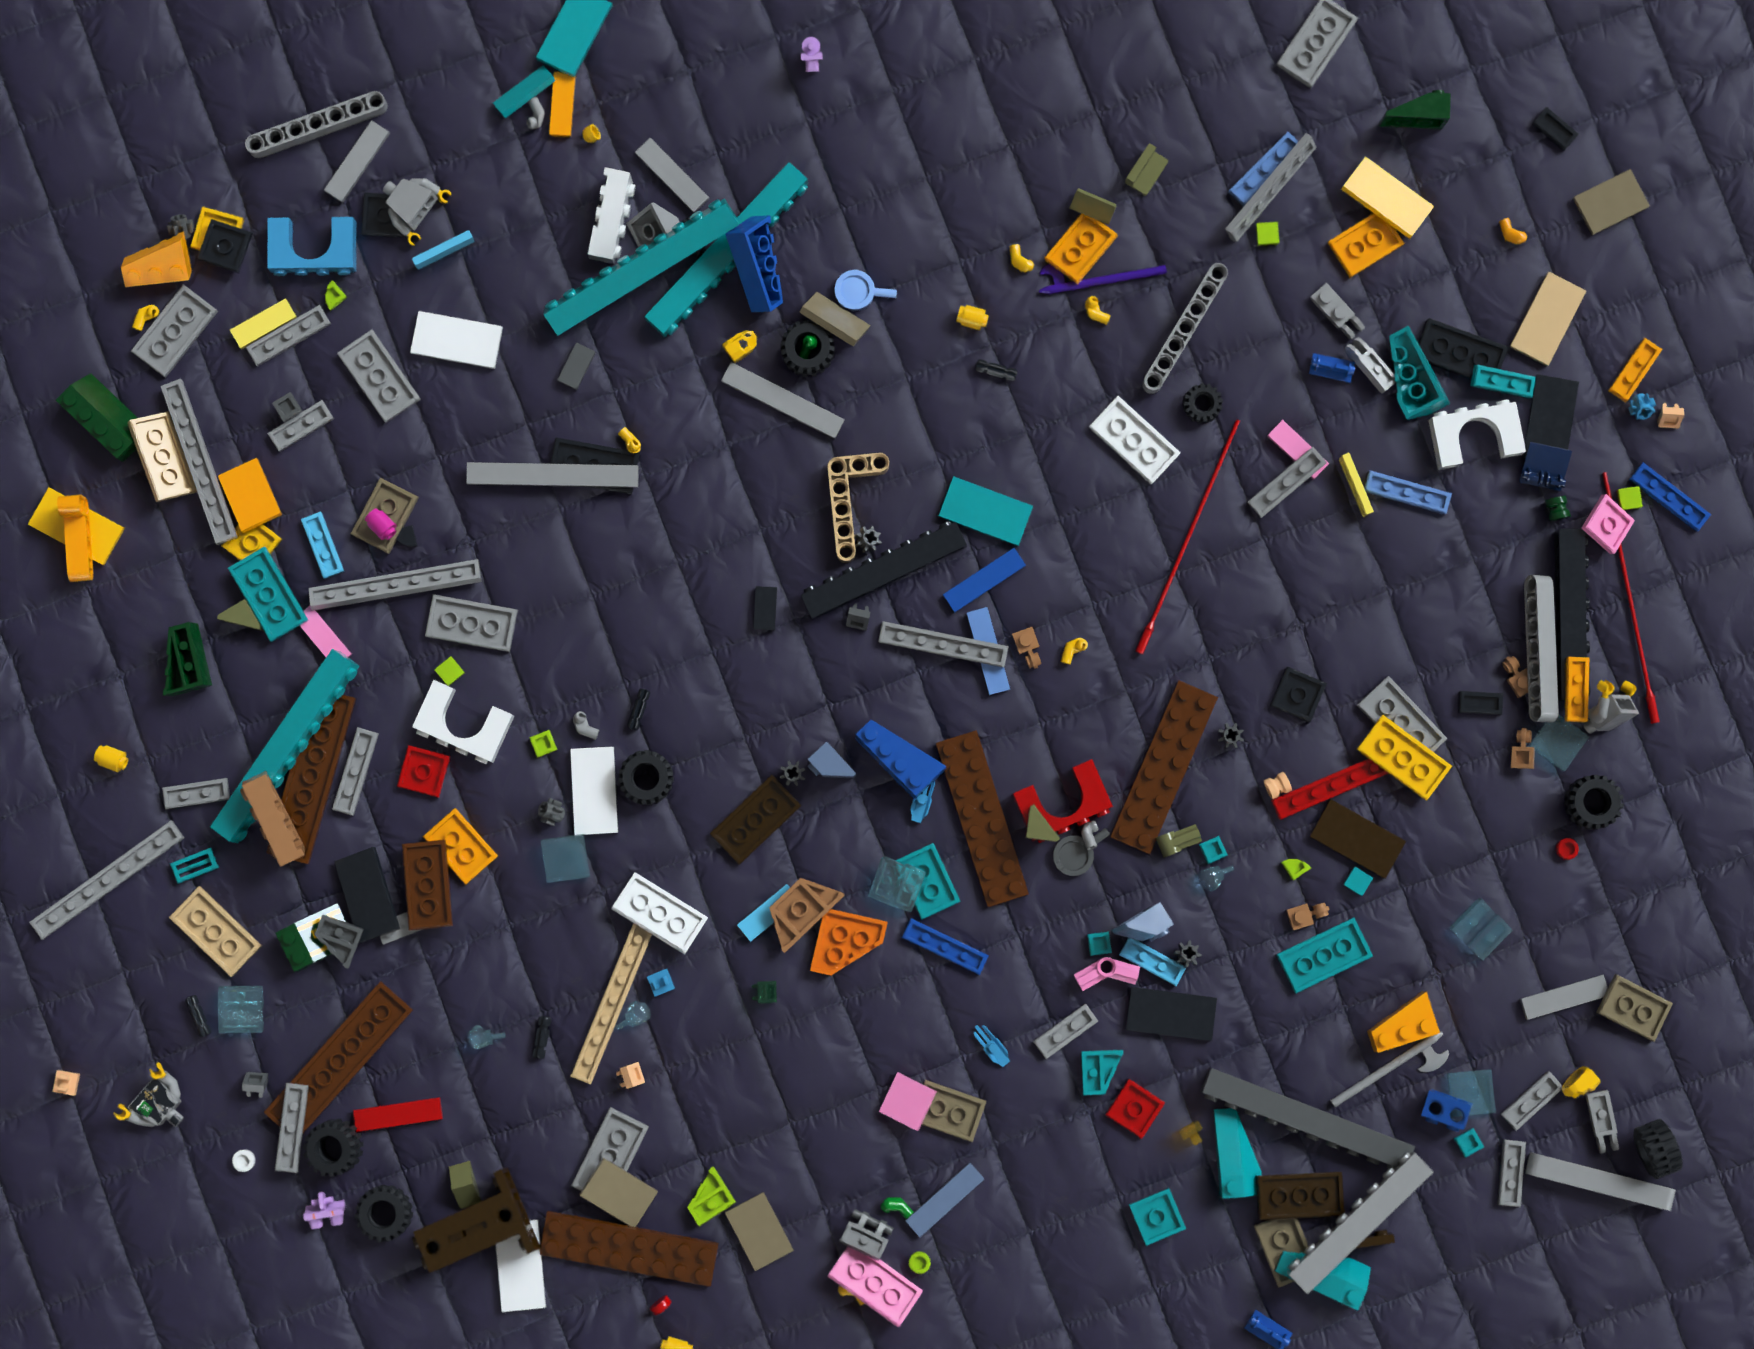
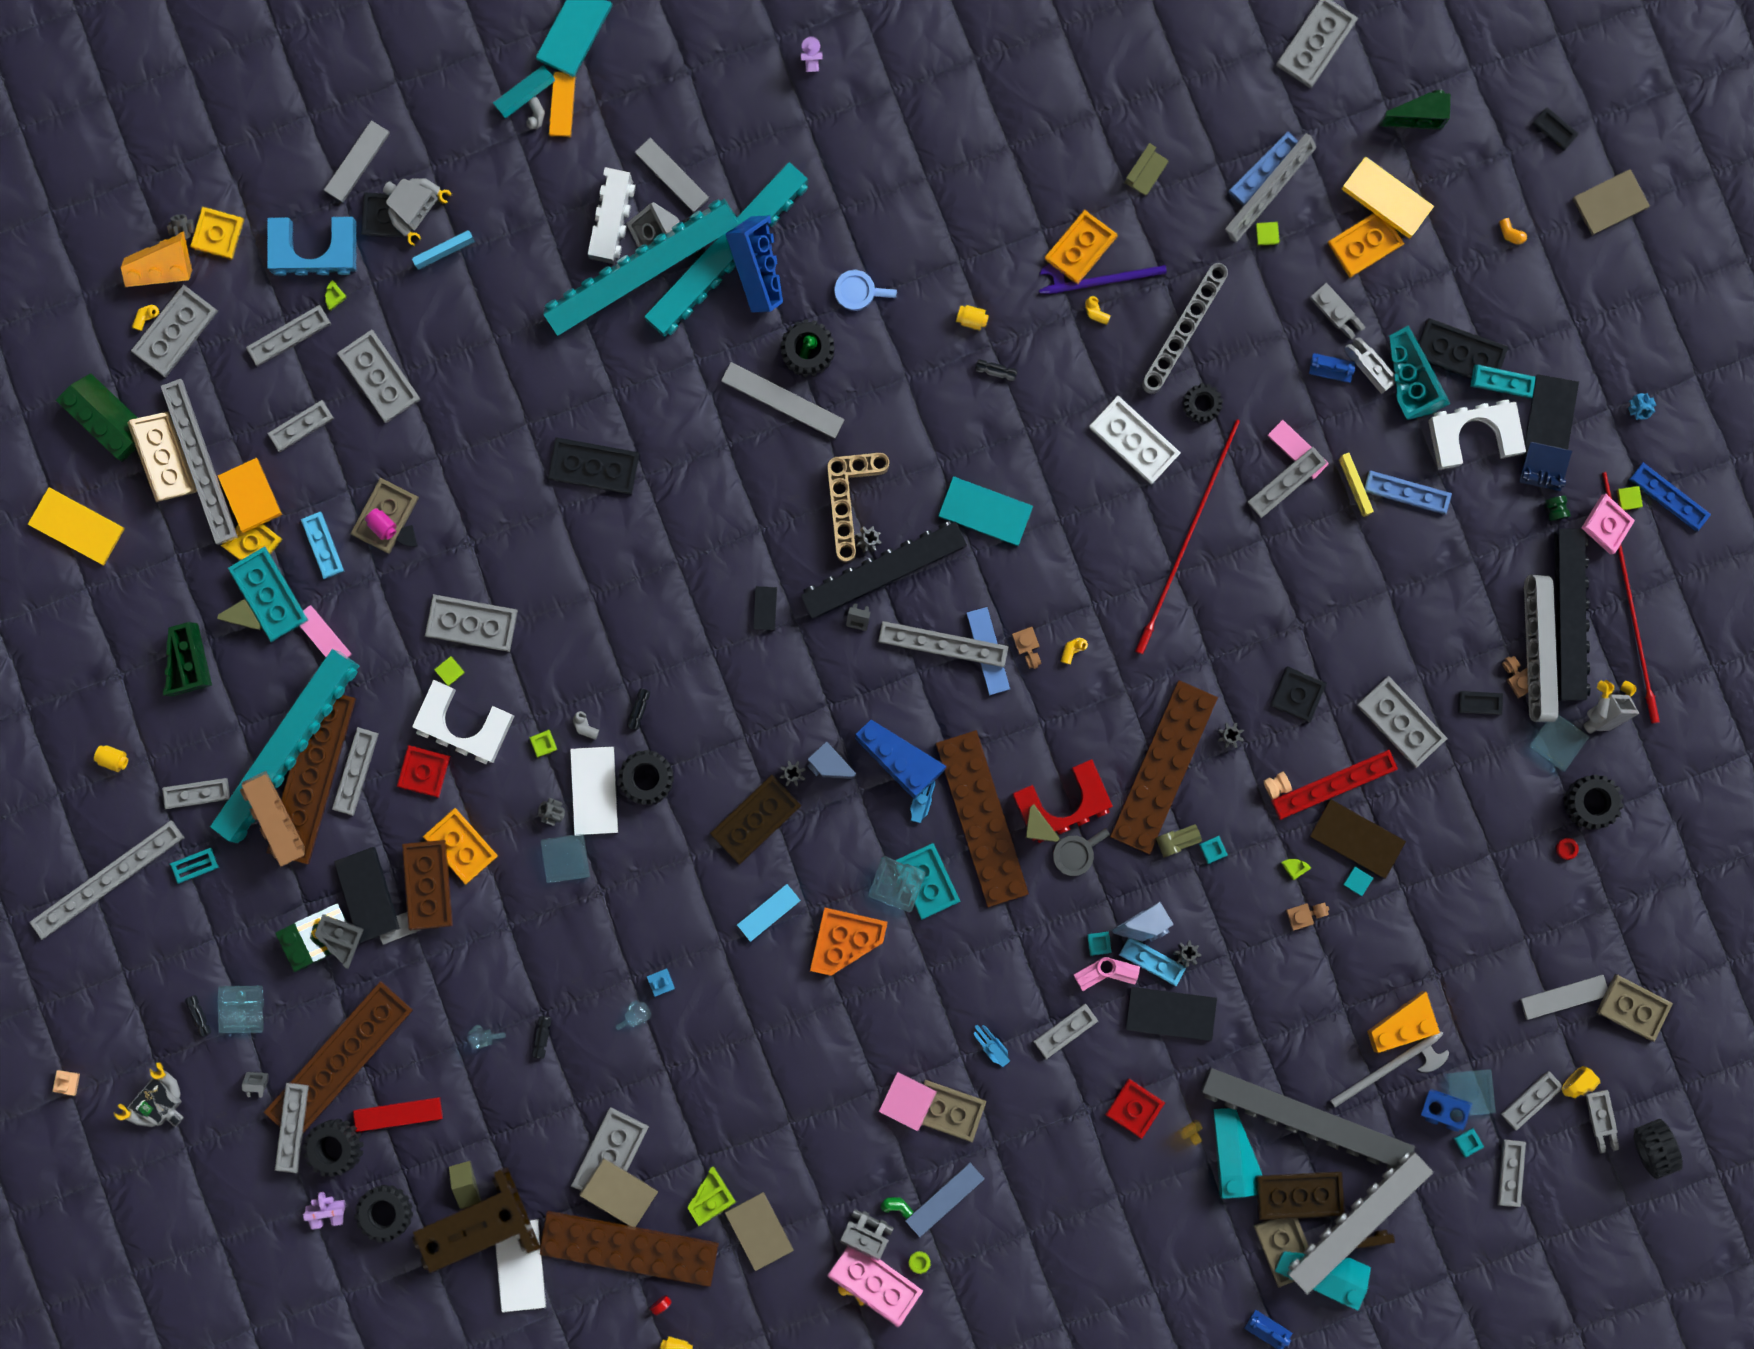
(77, 537): light orange beam -> none
(215, 931): tan tile -> none
(224, 246): black tile -> none
(243, 1160): white tile -> none
(263, 323): light yellow tile -> none
(287, 407): dark grey tile -> none
(305, 123): light grey beam -> none
(394, 584): light grey plate -> none
(456, 339): white tile -> none
(552, 474): light grey tile -> none
(576, 366): dark grey tile -> none
(591, 134): yellow hinge -> none
(611, 1004): tan tile -> none
(631, 1075): light nougat tile -> none
(632, 443): yellow arm -> none
(659, 913): white tile -> none
(740, 345): yellow rock -> none
(766, 992): clear green tile -> none
(801, 909): medium nougat wing -> none
(834, 319): dark tan tile -> none
(945, 946): blue tile -> none
(984, 580): blue tile -> none
(1019, 261): yellow arm -> none
(1087, 830): light grey arm -> none
(1093, 206): olive panel -> none
(1098, 1070): teal wing -> none
(1157, 1216): teal plate -> none
(1212, 877): clear light blue piece -> none
(1324, 955): teal tile -> none
(1404, 757): yellow tile -> none
(1480, 929): clear light blue slope -> none
(1523, 756): medium nougat plate -> none
(1547, 319): tan tile -> none
(1577, 689): light orange tile -> none
(1600, 1181): light grey beam -> none
(1635, 370): light orange tile -> none
(1670, 417): light nougat tile -> none

